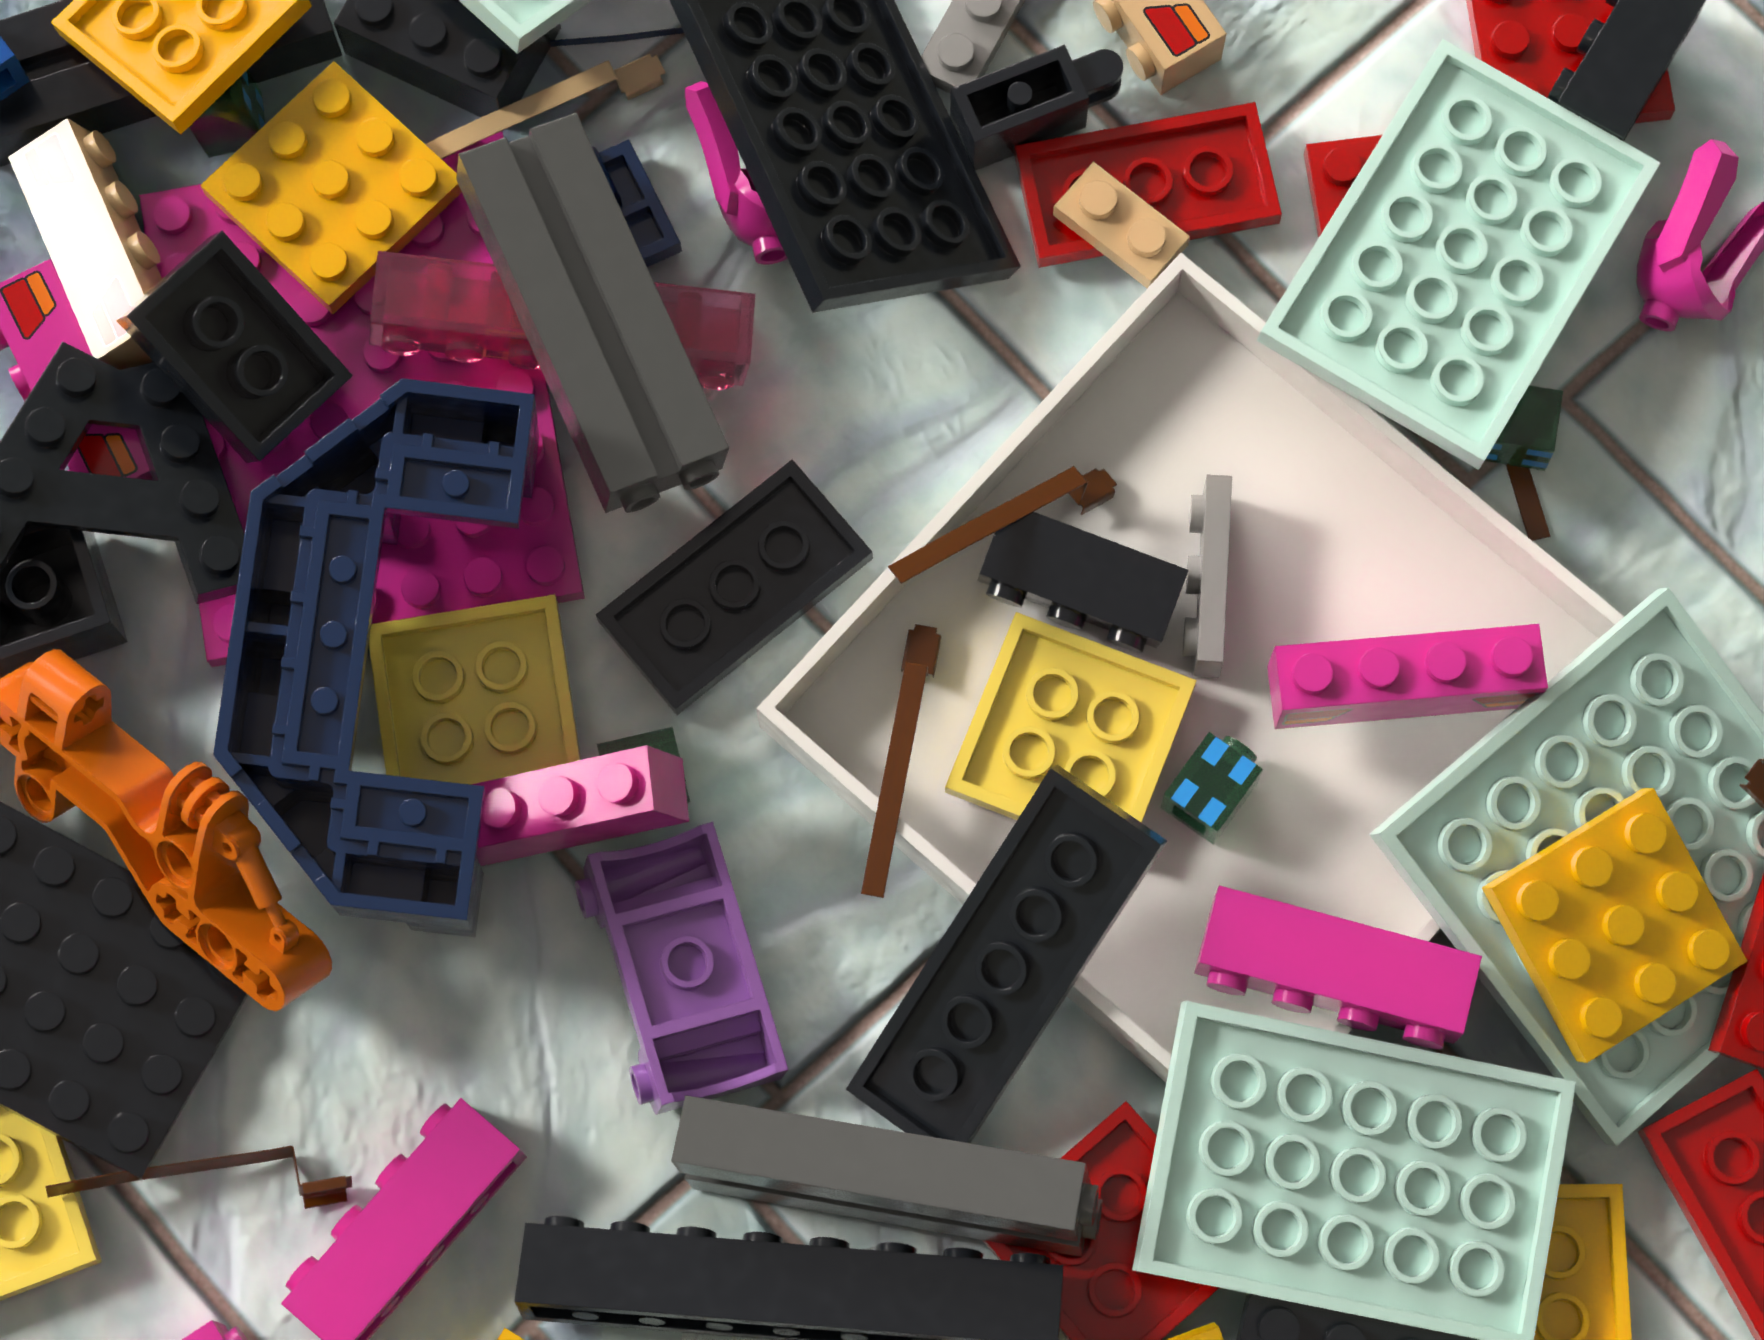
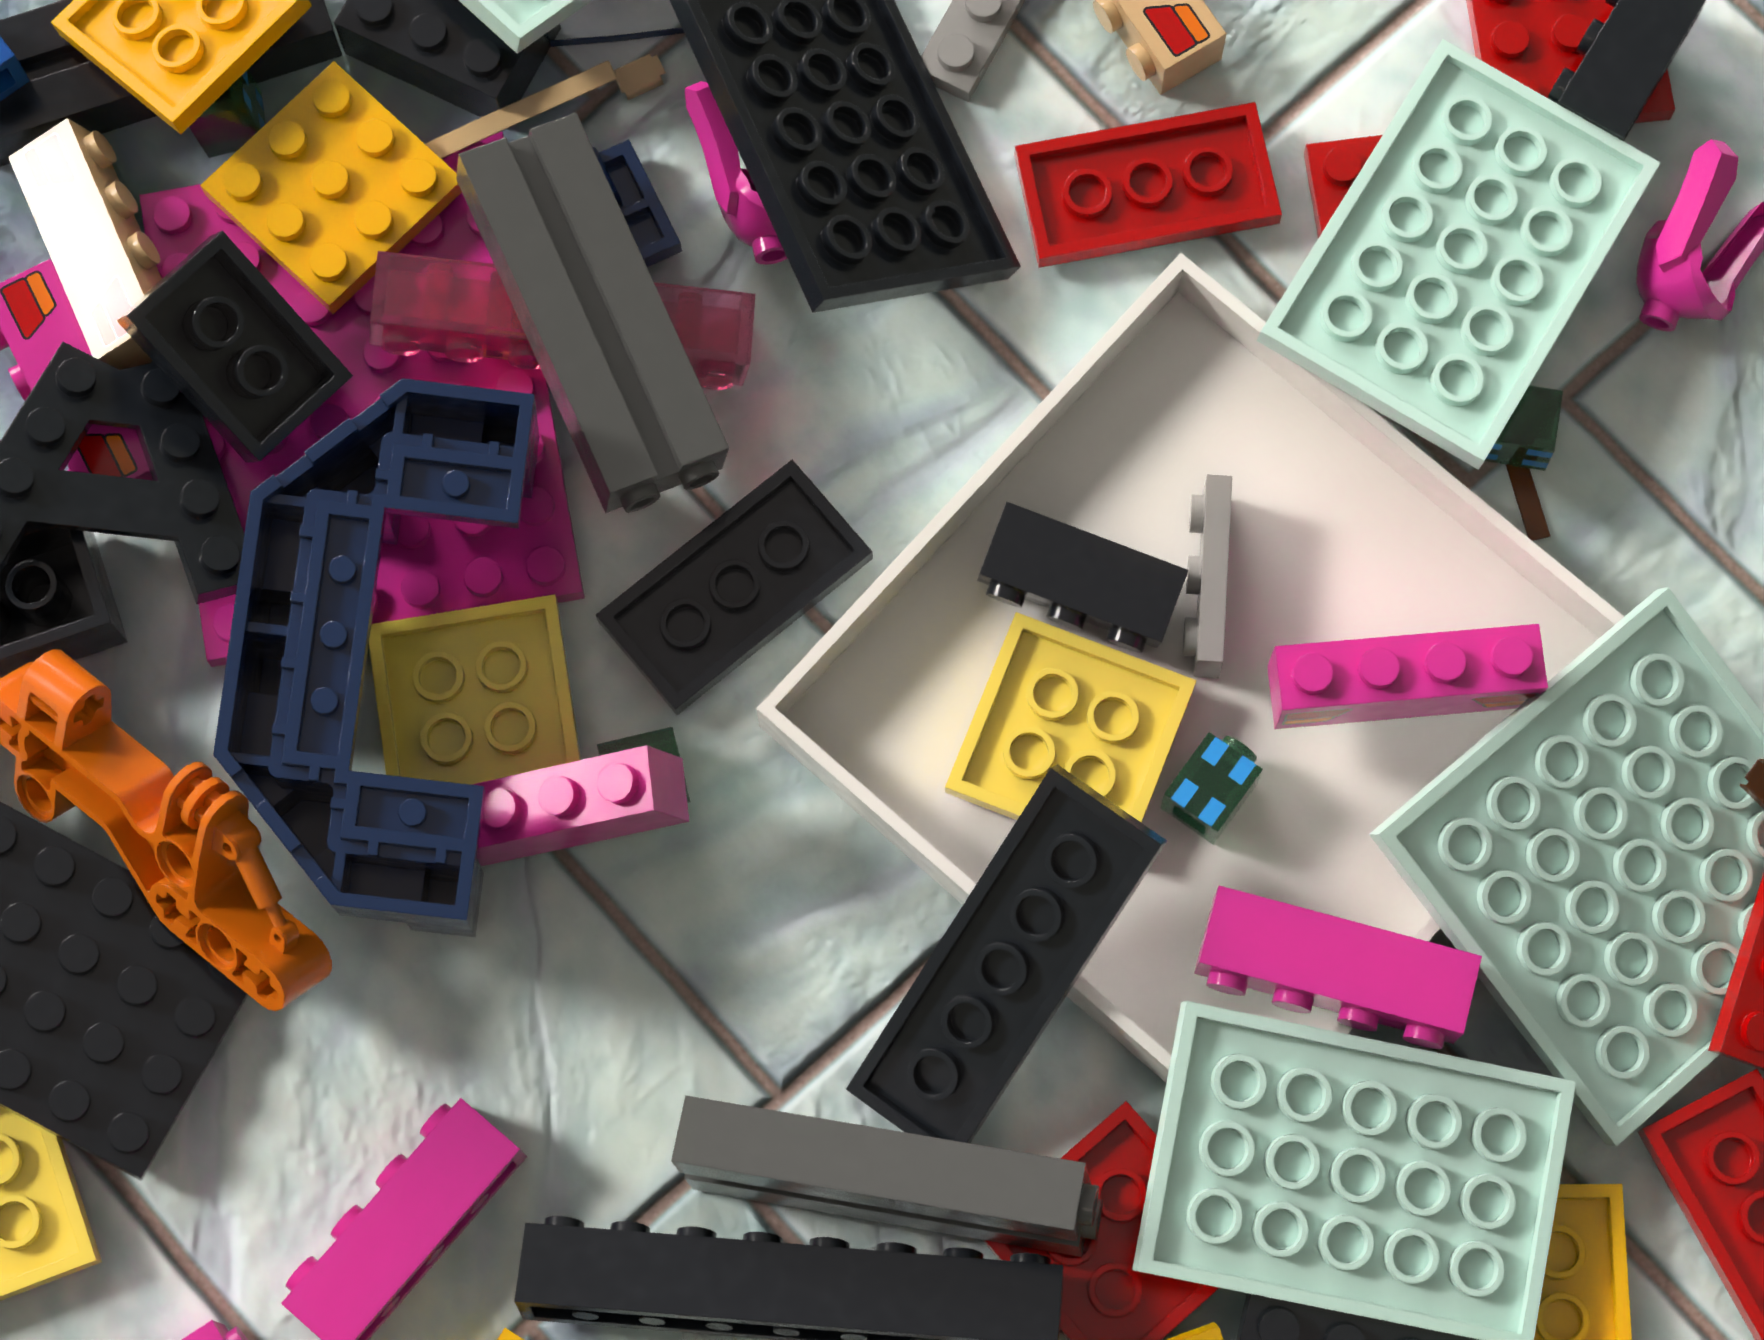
(314, 1193): reddish brown piece -> none
(684, 969): medium lavender piece -> none
(918, 661): reddish brown piece -> none
(1031, 101): black brick -> none
(1086, 490): reddish brown piece -> none
(1120, 225): tan plate -> none
(1614, 924): yellow plate -> none

